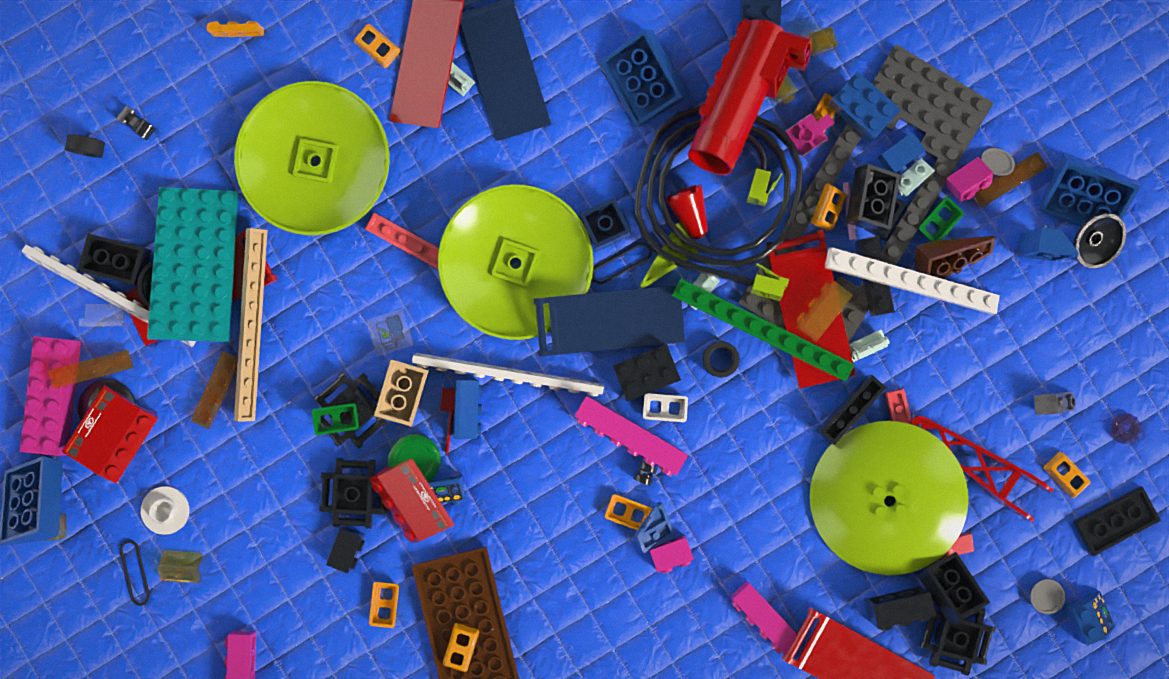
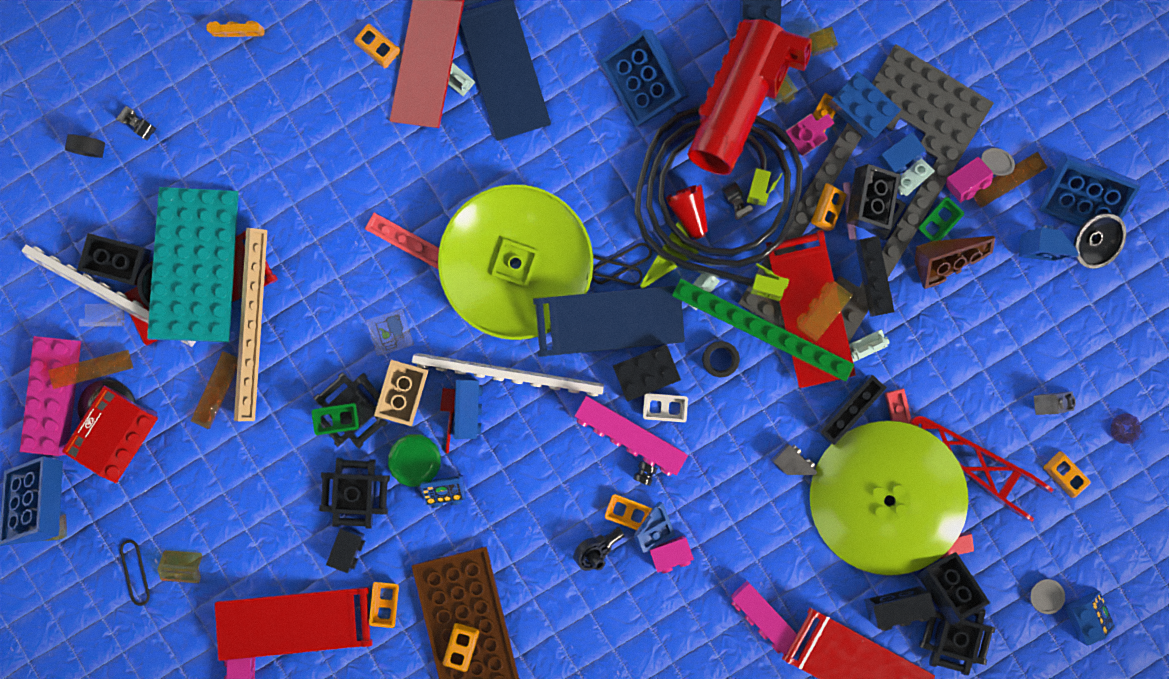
(165, 510): white piece -> none
(277, 153): lime dish -> none
(290, 624): none -> red flag
(411, 501): red piece -> none
(596, 550): none -> black pin
(605, 224): dark blue brick -> none
(620, 264): none -> black piece
(733, 195): none -> leg
(792, 463): none -> flat silver slope
(911, 281): white plate -> none
(1116, 521): black tile -> none

